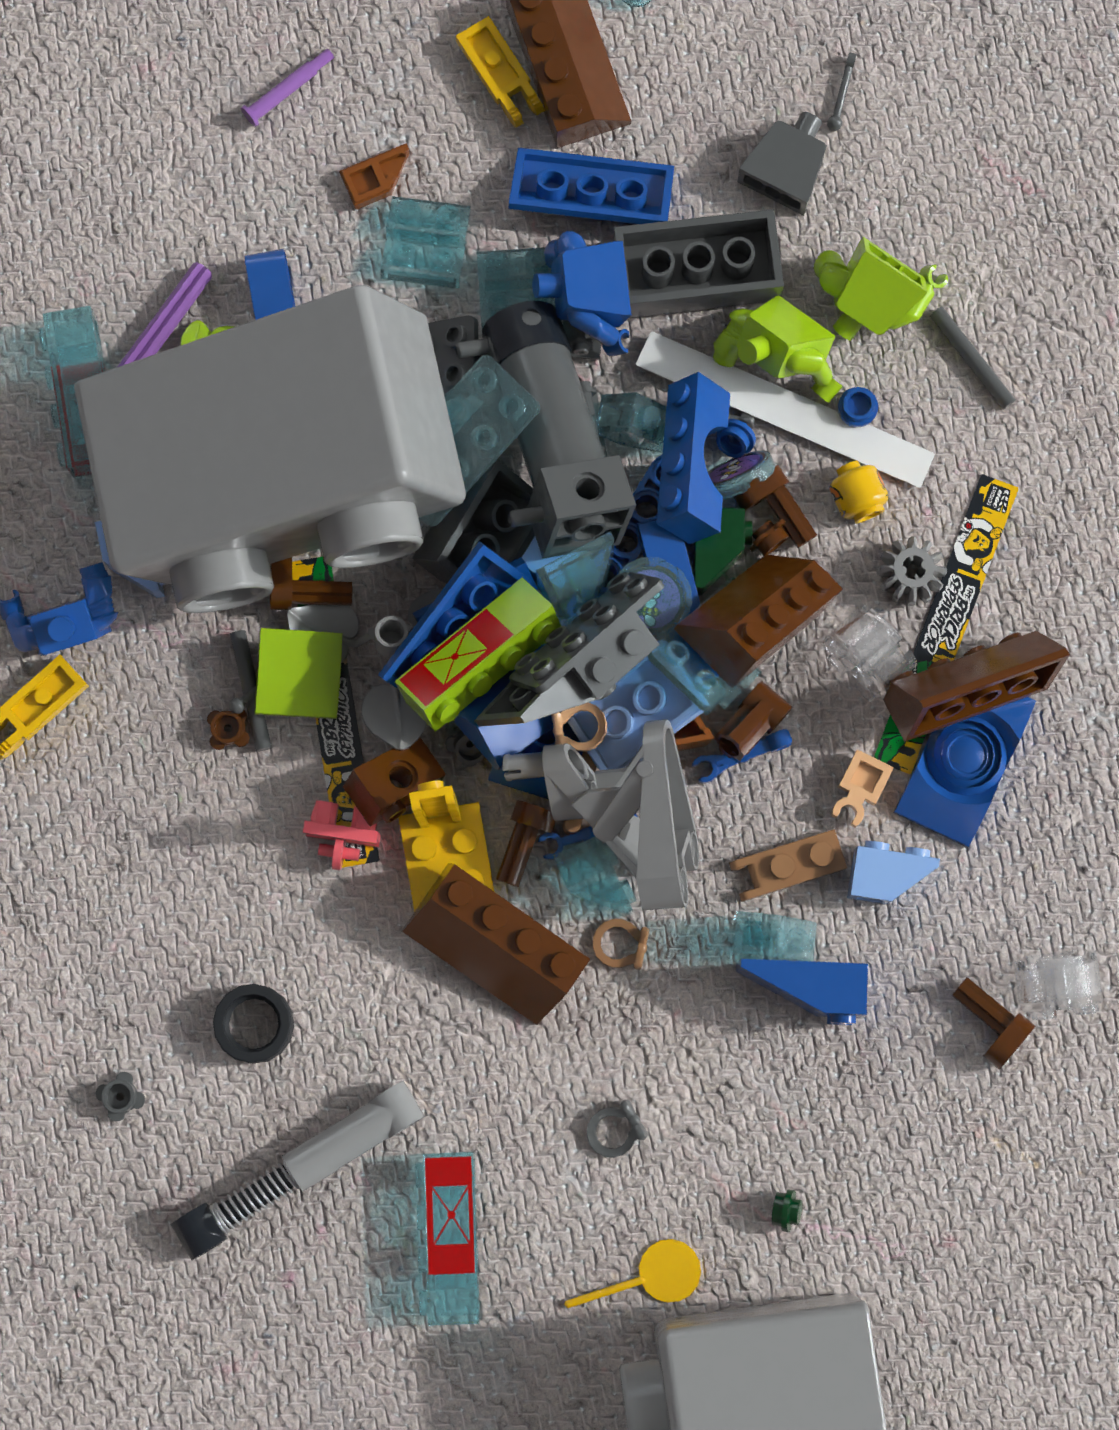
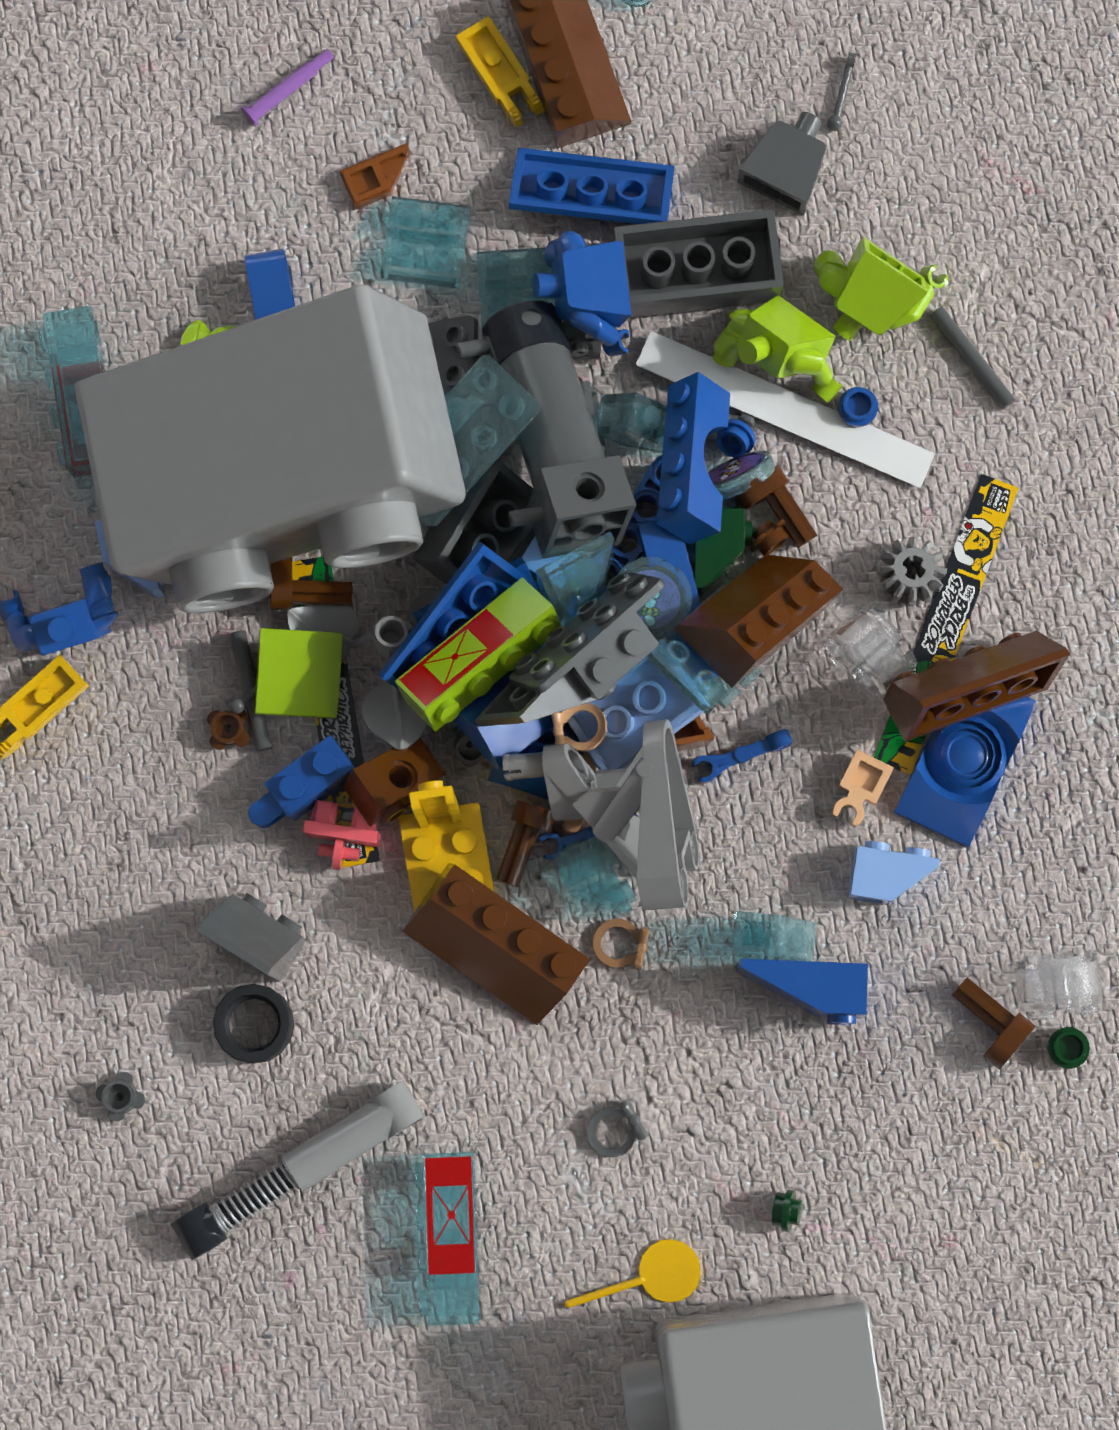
(169, 314): medium lavender axle -> none
(253, 935): none -> dark grey slope
(302, 783): none -> blue brick
(756, 716): reddish brown piece -> none
(791, 864): medium nougat hinge -> none
(859, 492): yellow head -> none
(1068, 1047): none -> dark green plate

